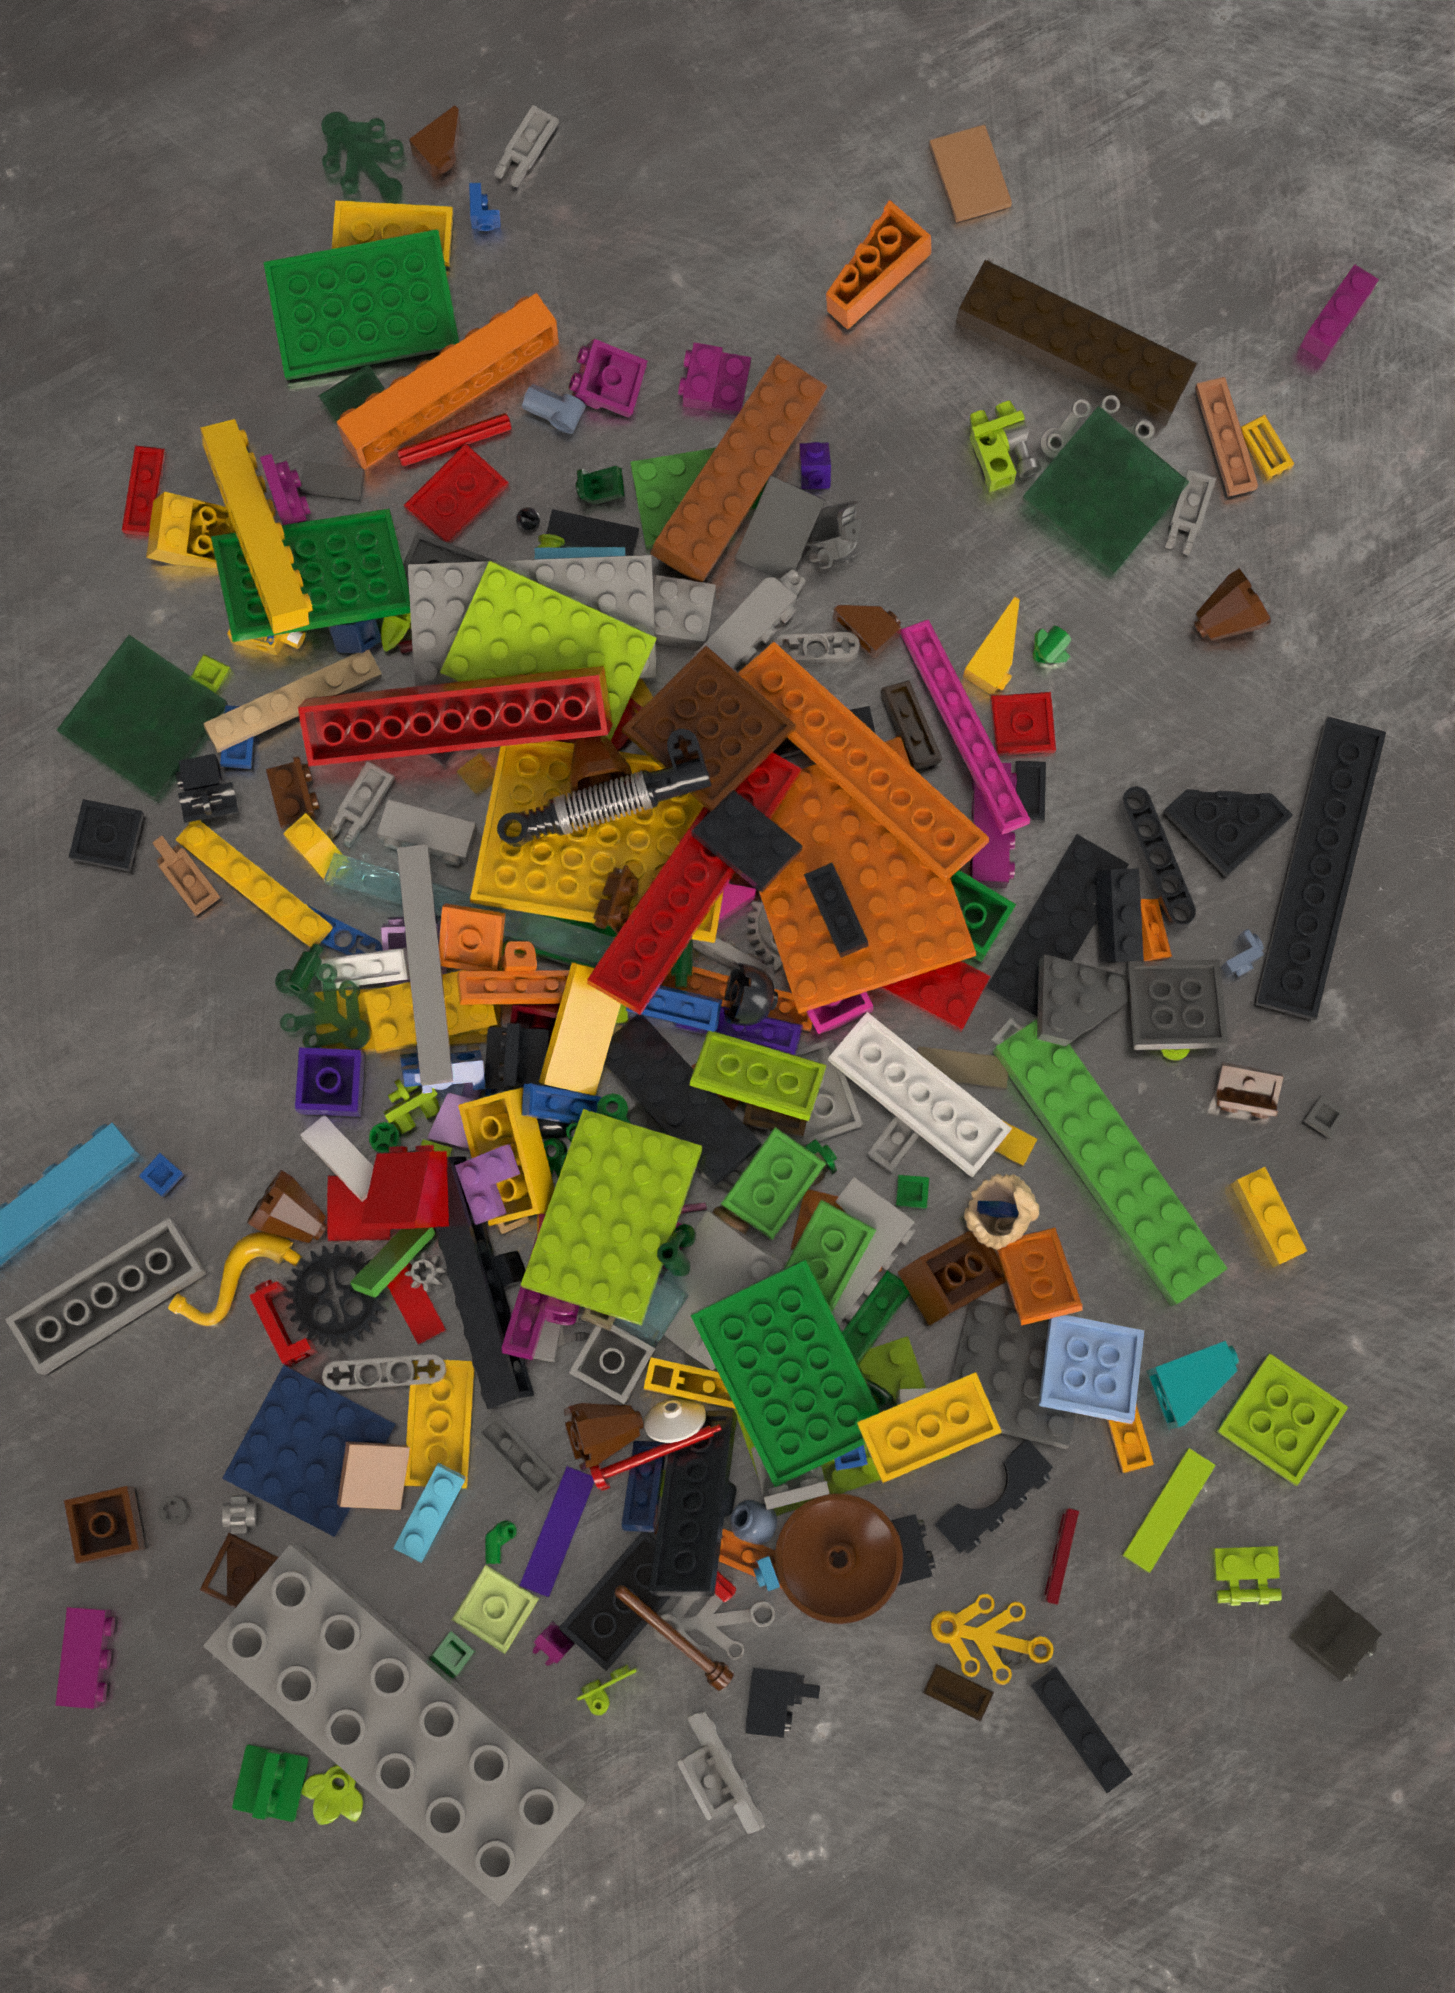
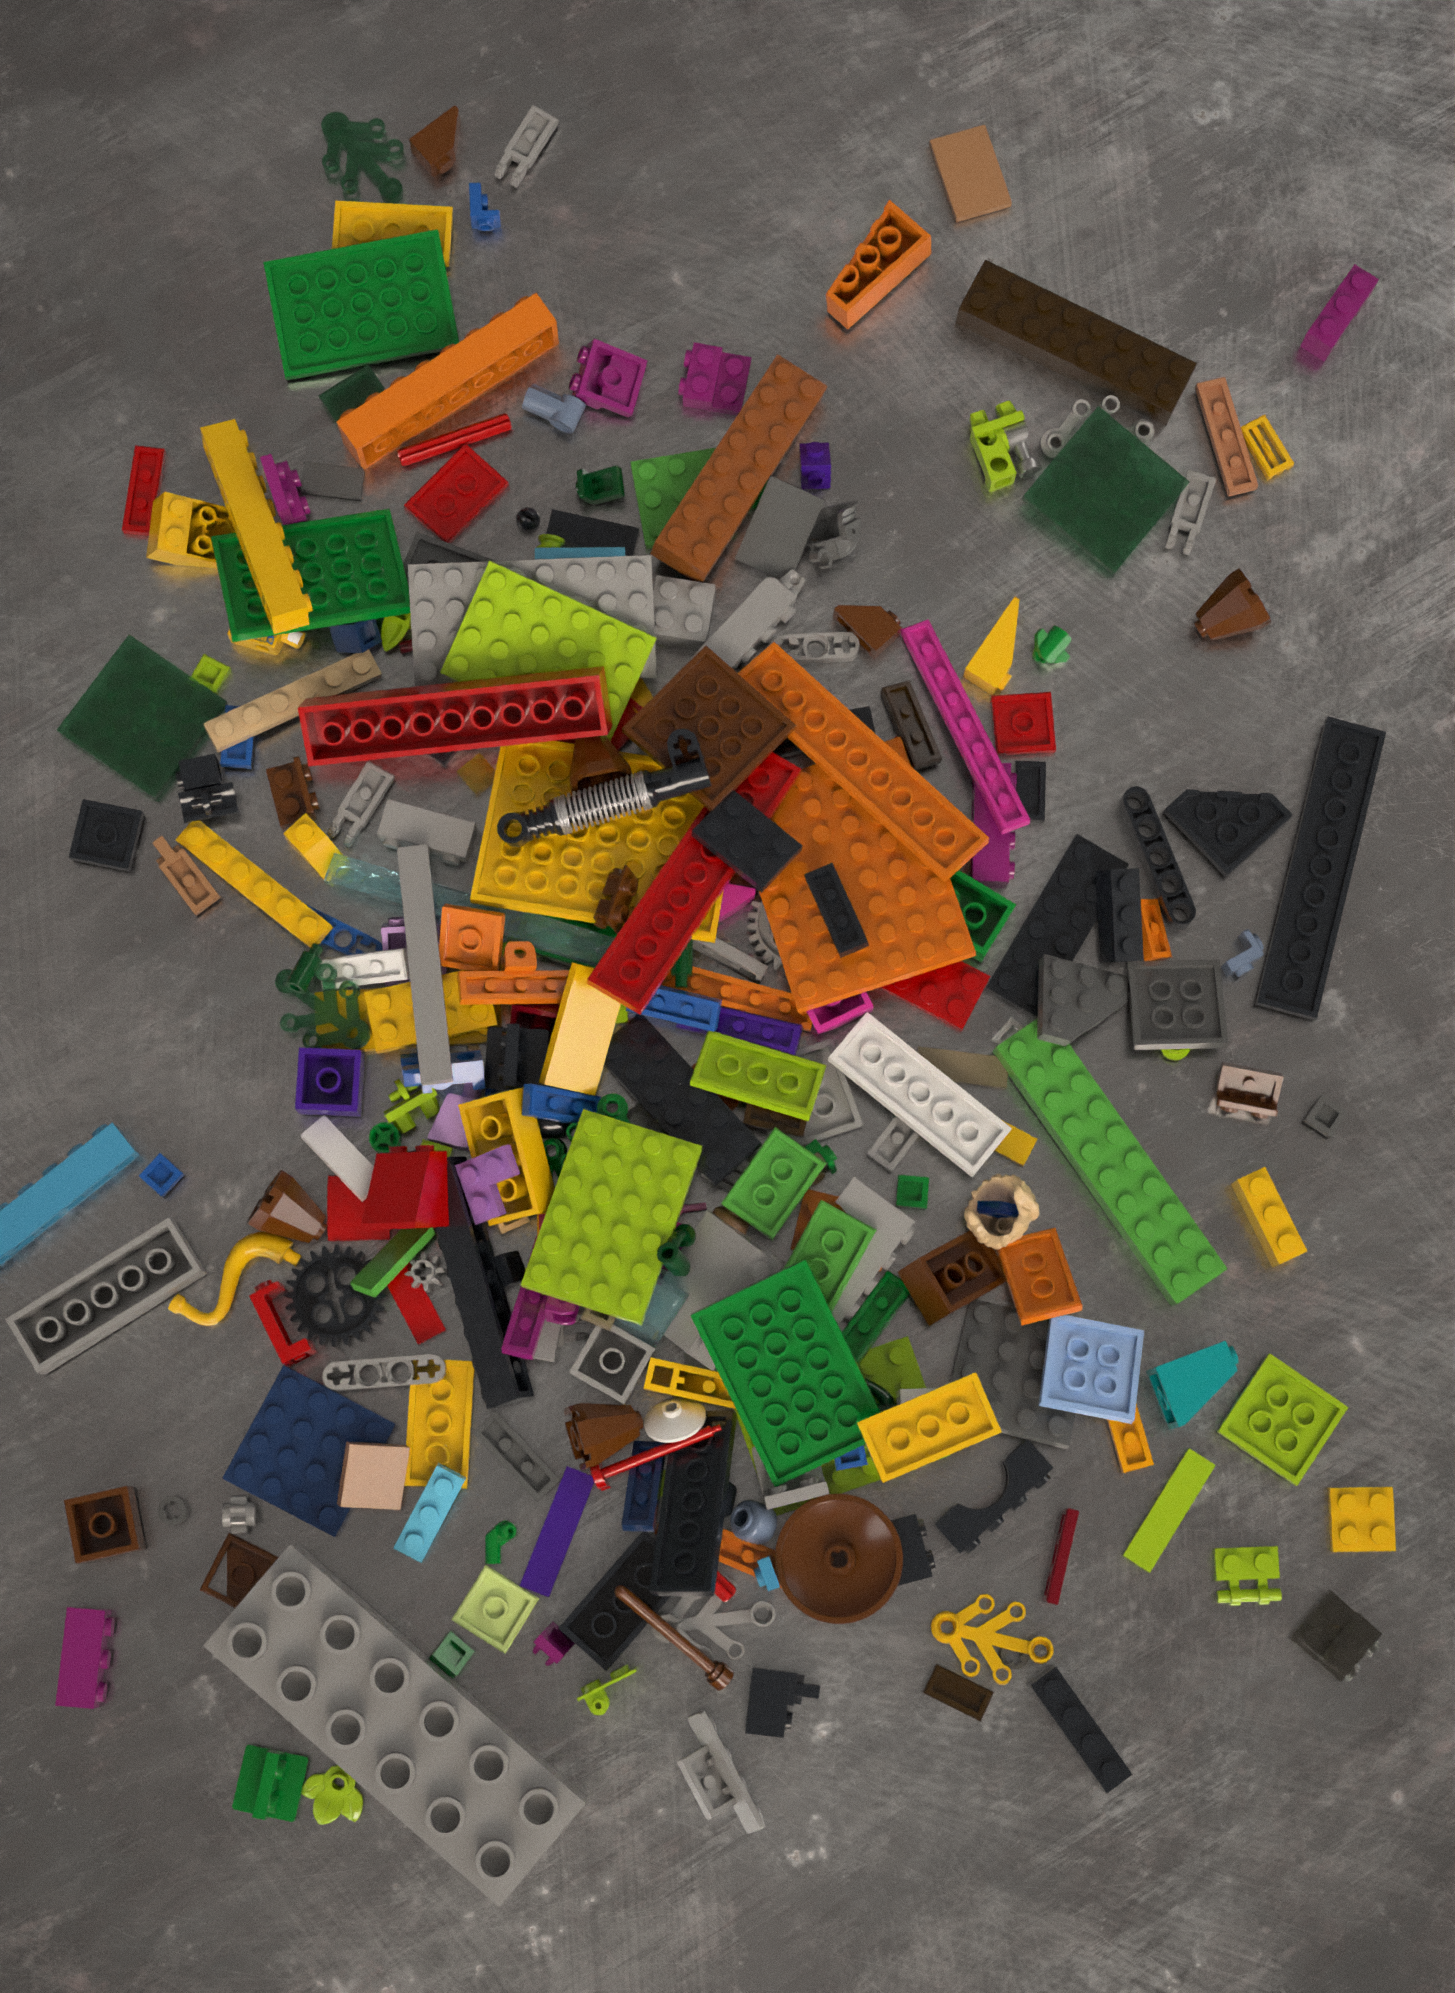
(750, 995): black cylinder -> none
(1361, 1519): none -> yellow plate

